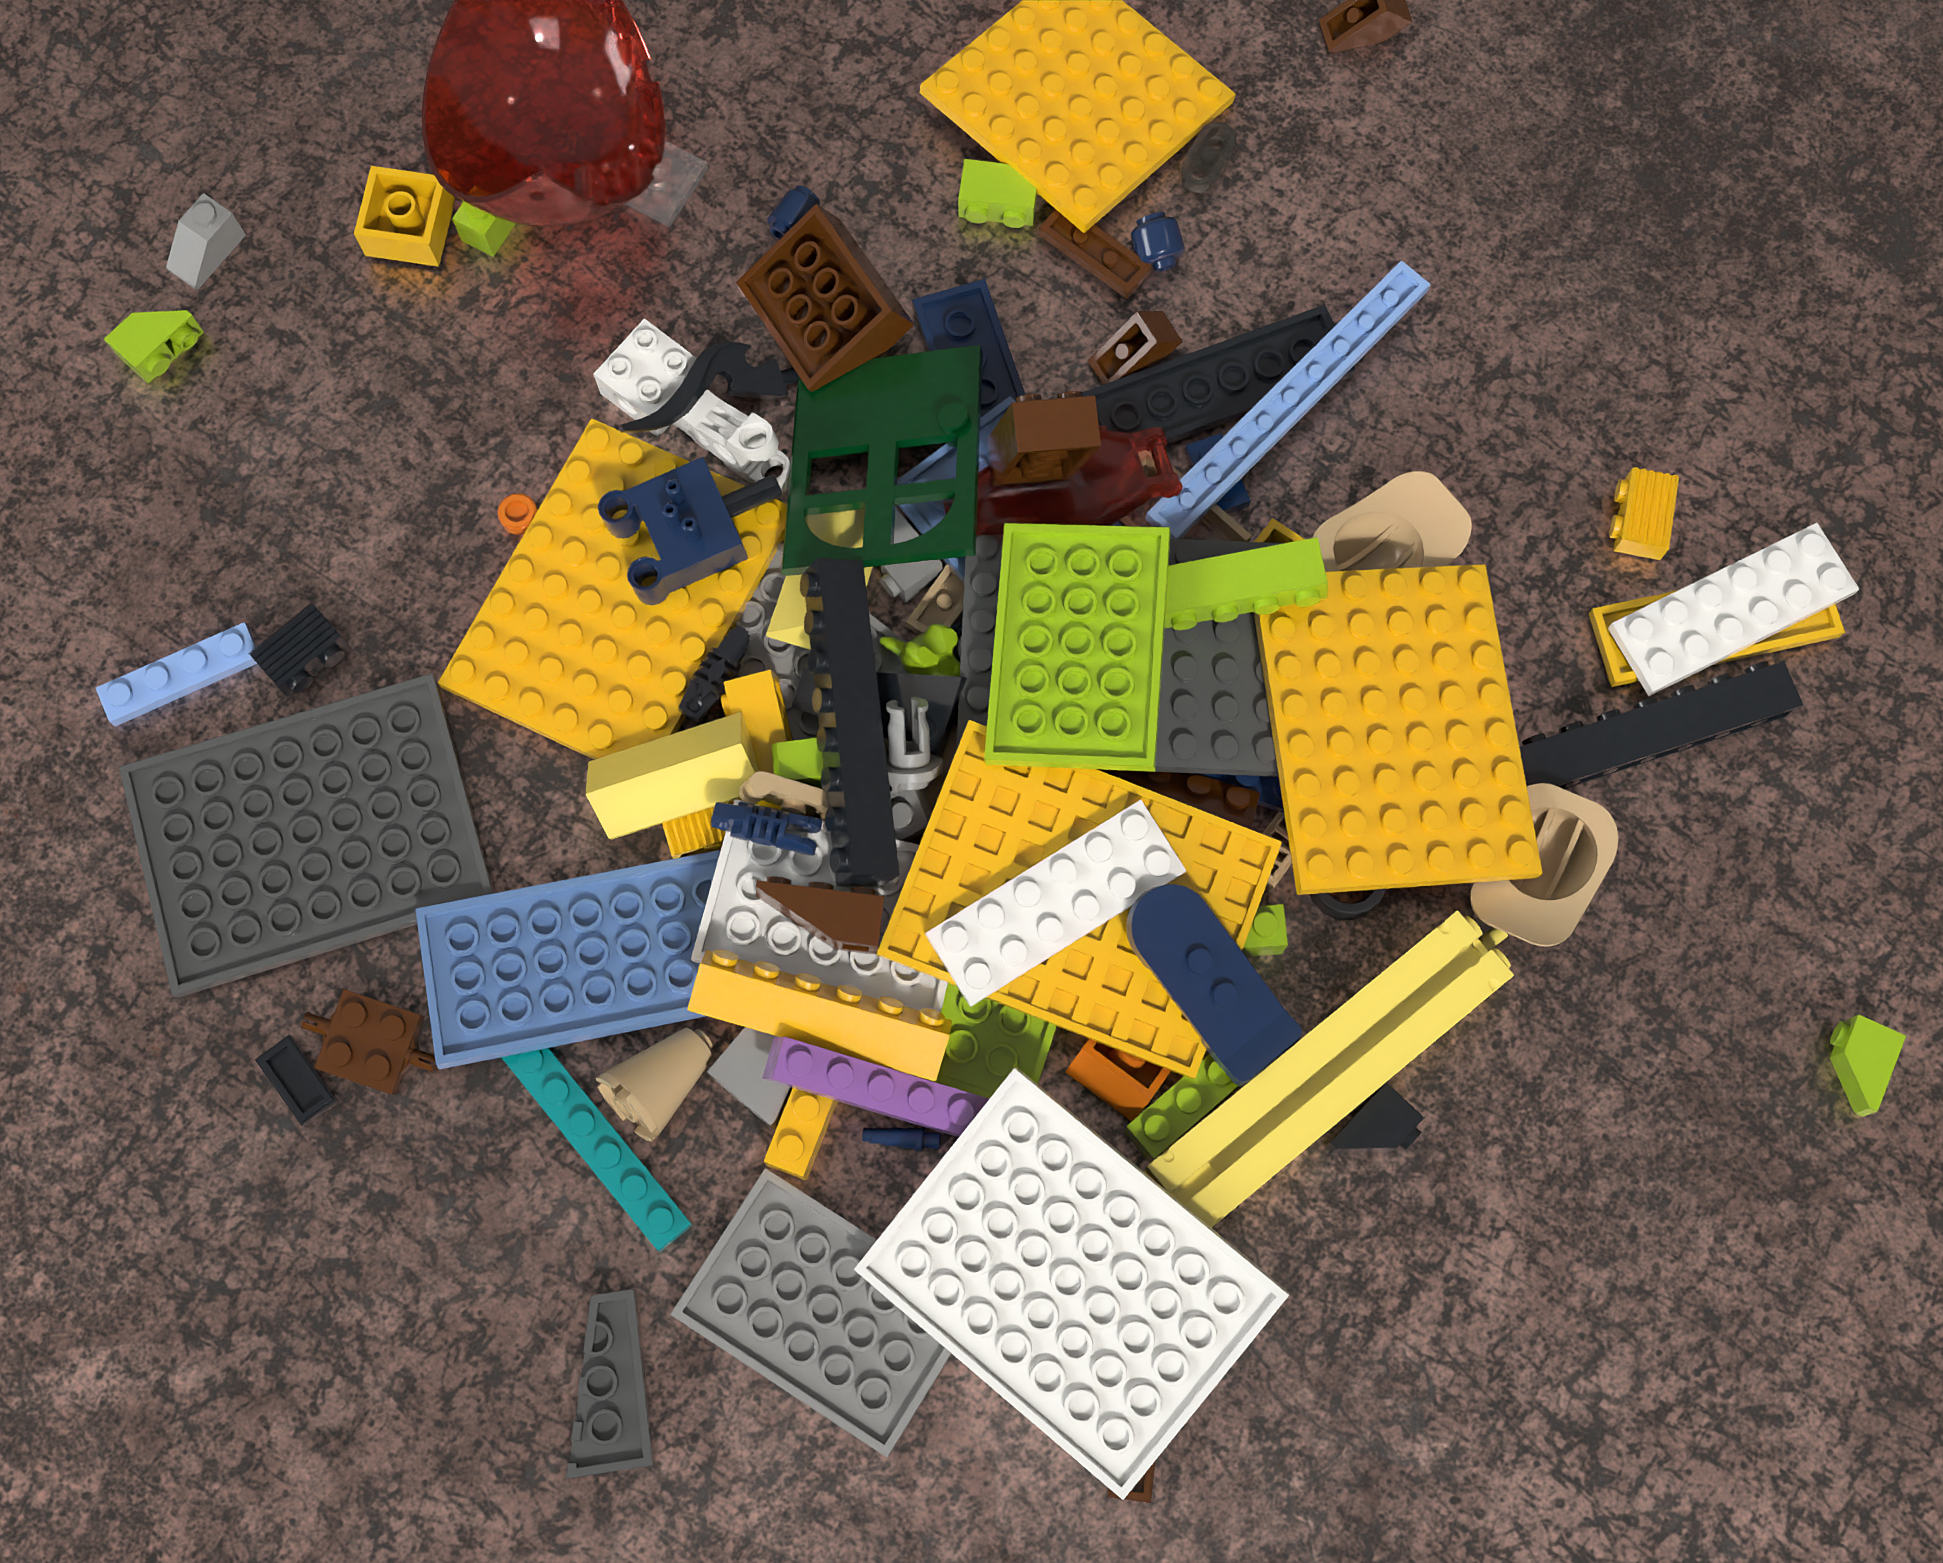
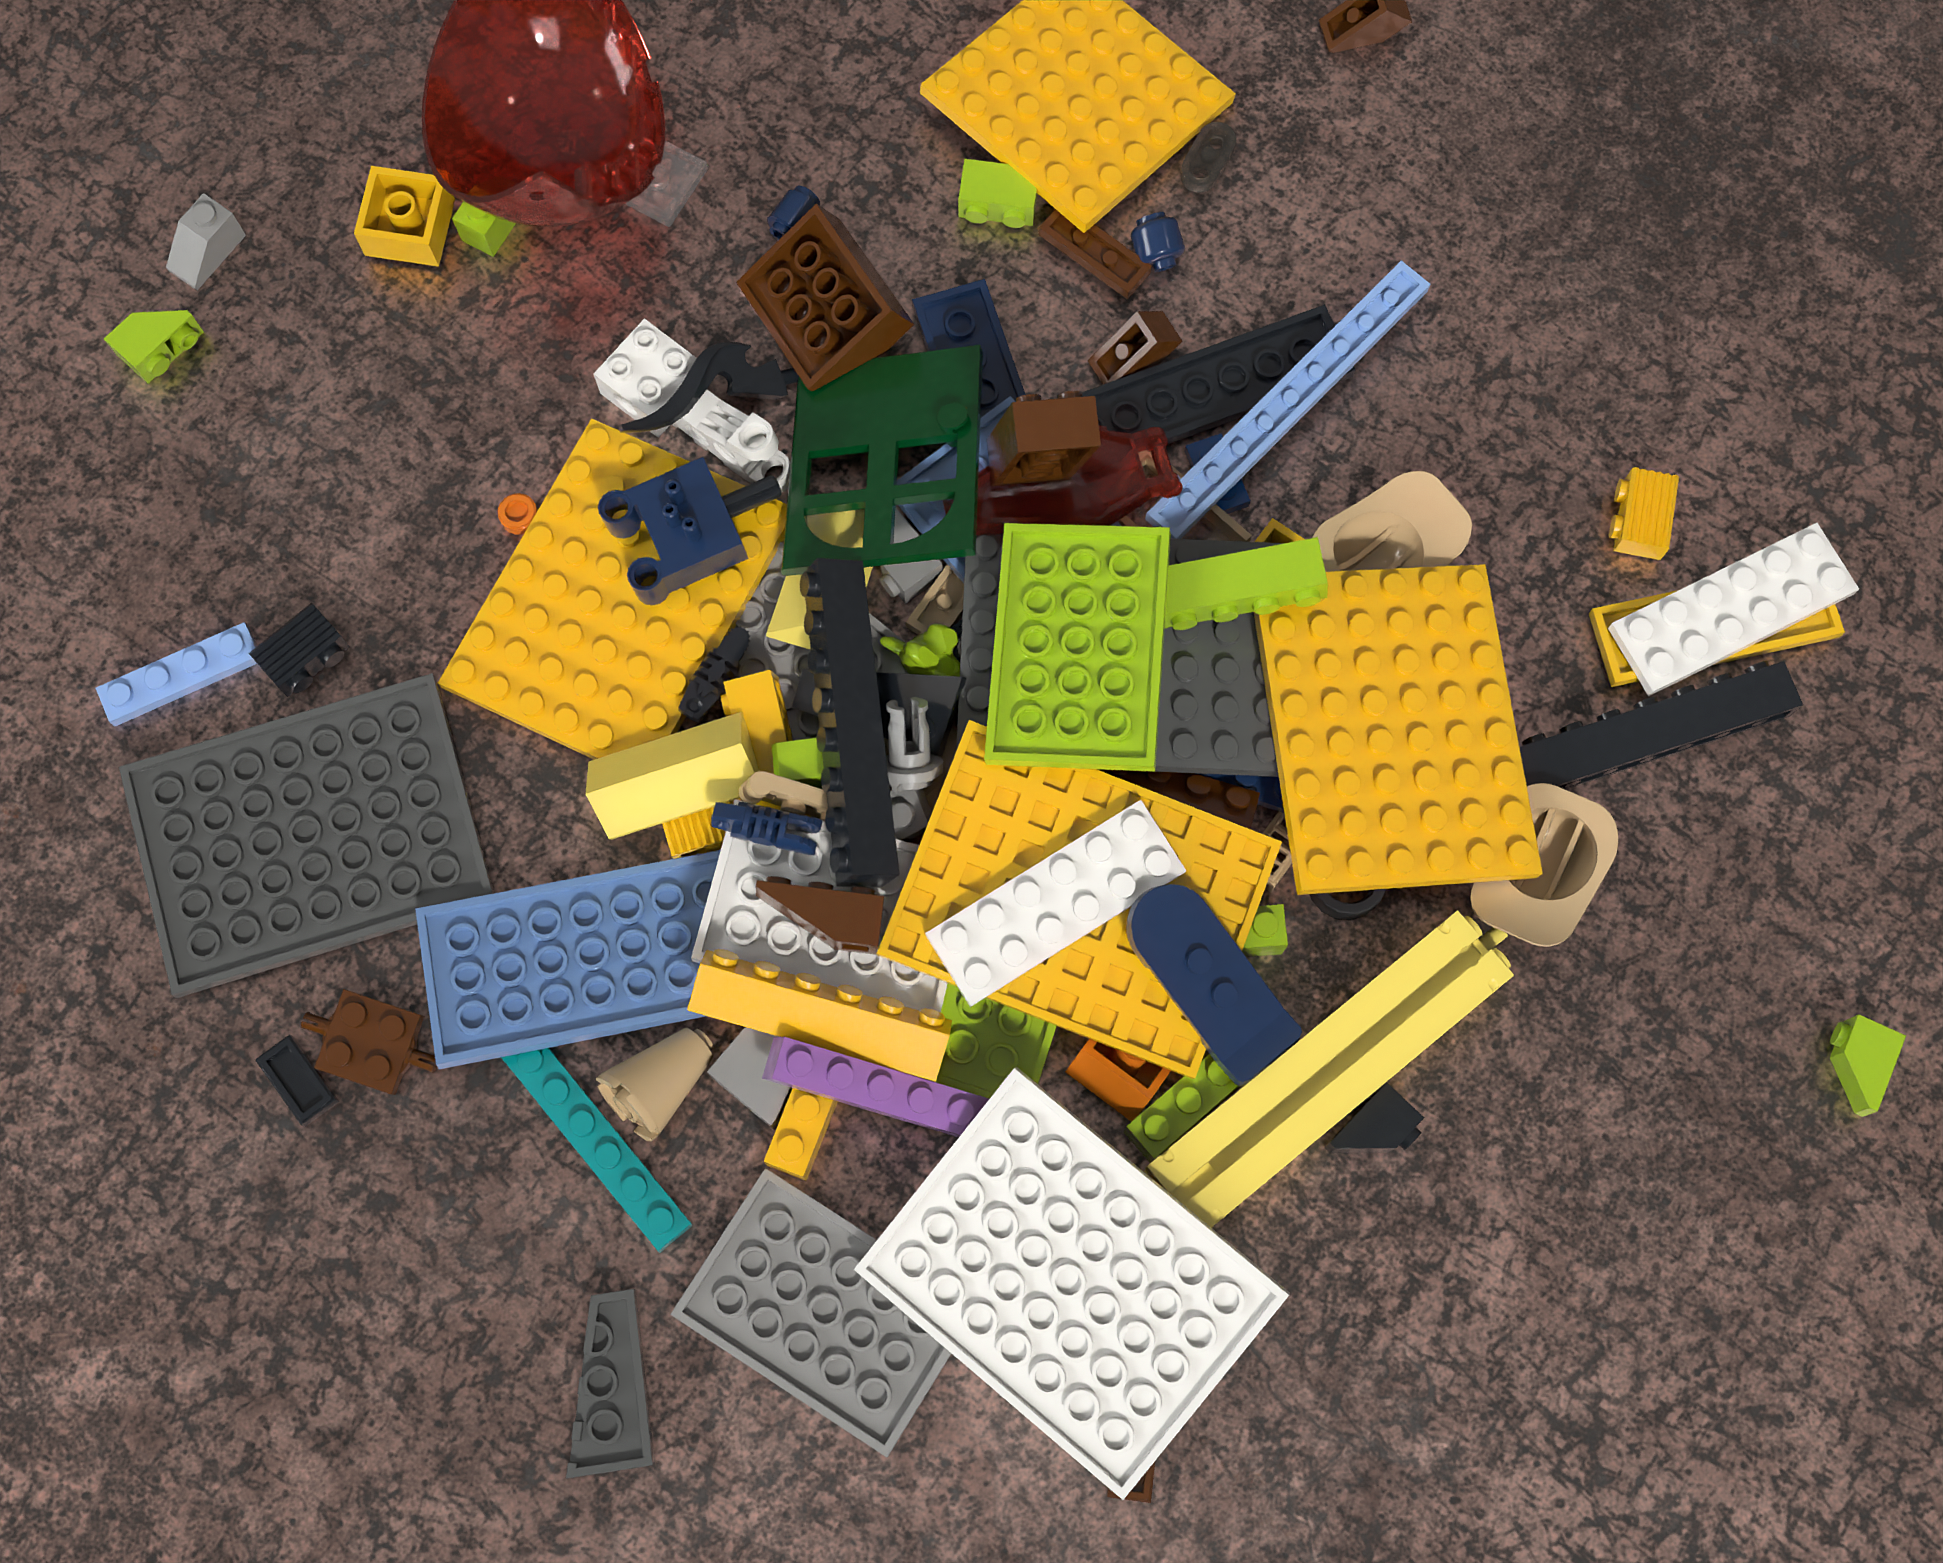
(904, 1138): dark blue animal -> none

